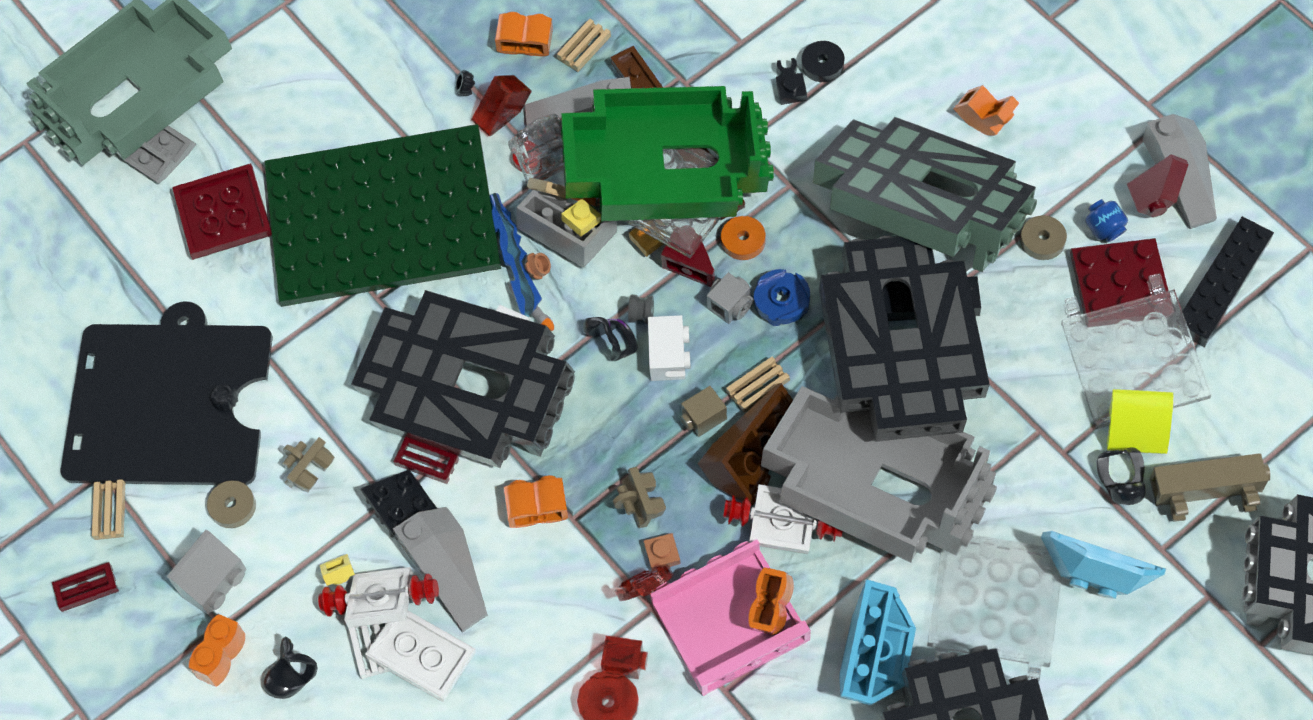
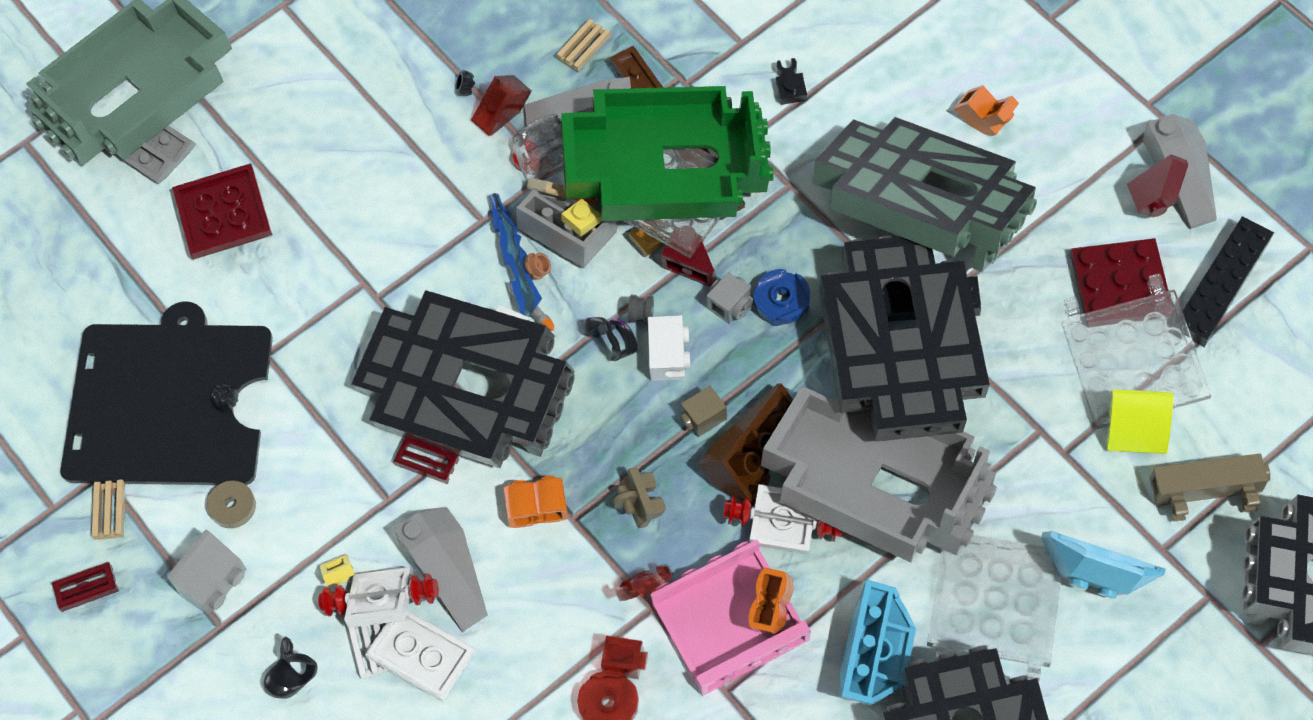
(213, 656): orange brick -> none
(300, 475): dark tan hips -> none
(380, 215): dark green plate -> none
(397, 499): black hinge -> none
(524, 34): orange brick -> none
(662, 551): nougat plate -> none
(739, 248): orange piece -> none
(751, 376): tan tile -> none
(822, 51): black piece -> none
(1047, 227): dark tan piece -> none
(1106, 220): blue head -> none
(1127, 493): black piece -> none

